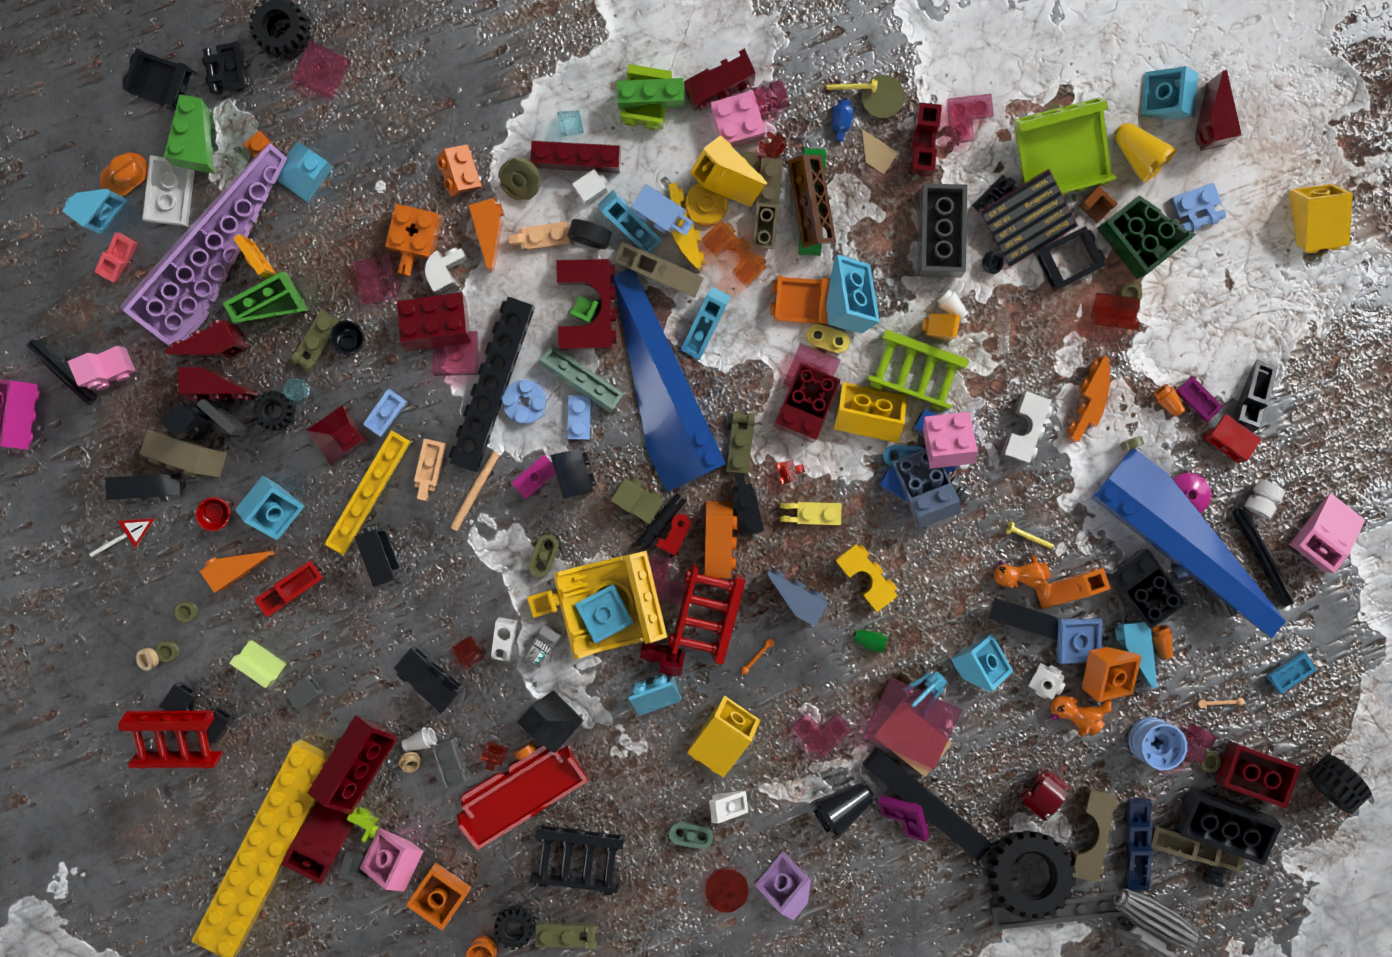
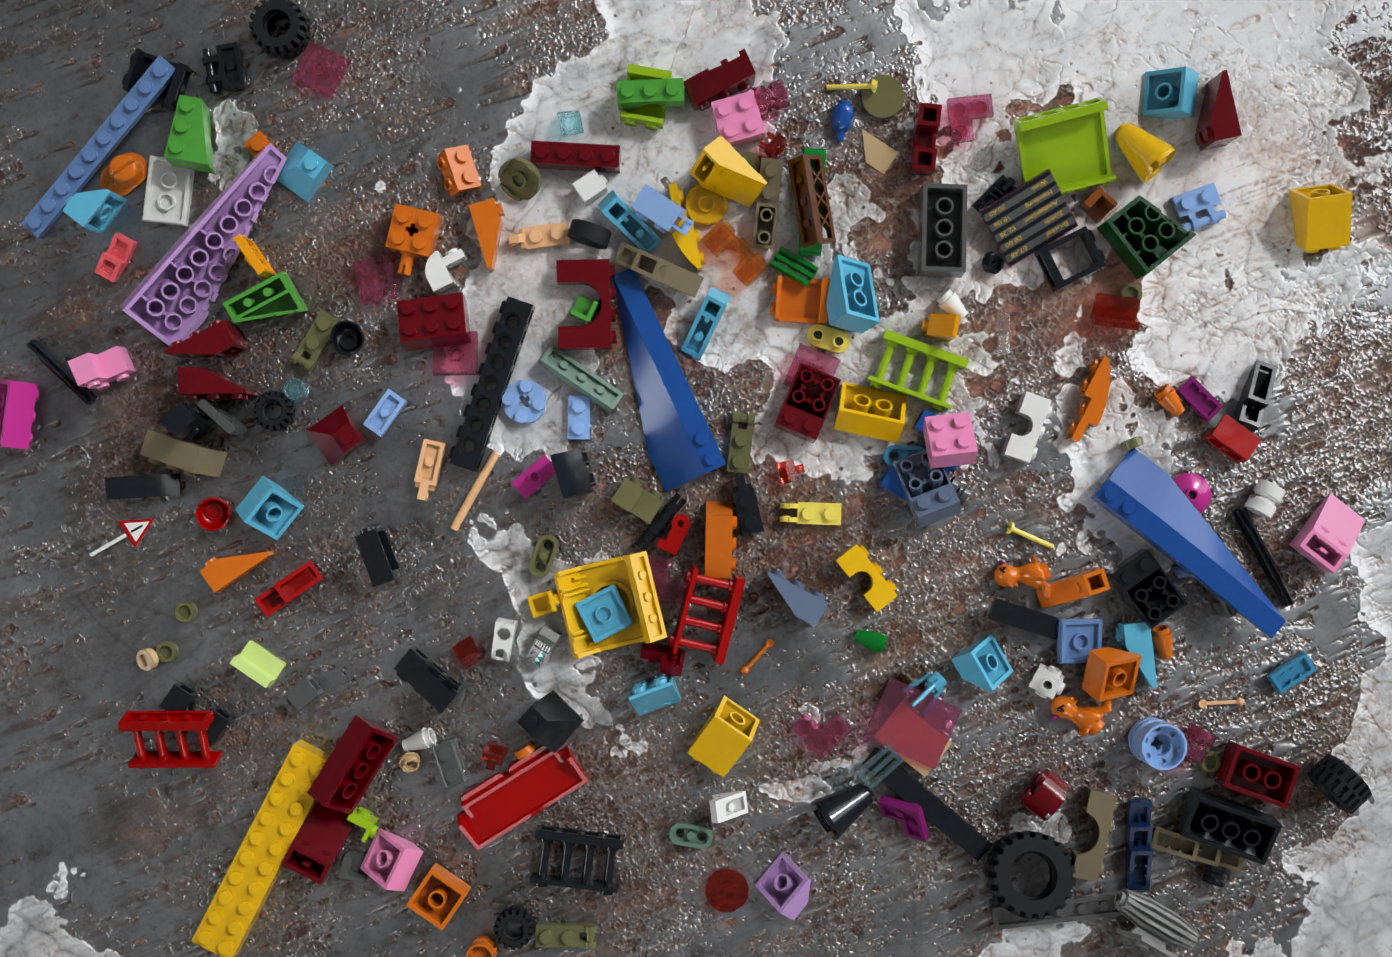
(100, 146): none -> medium blue plate
(368, 492): yellow plate -> none
(800, 262): none -> green tile
(884, 773): none -> clear light blue tile

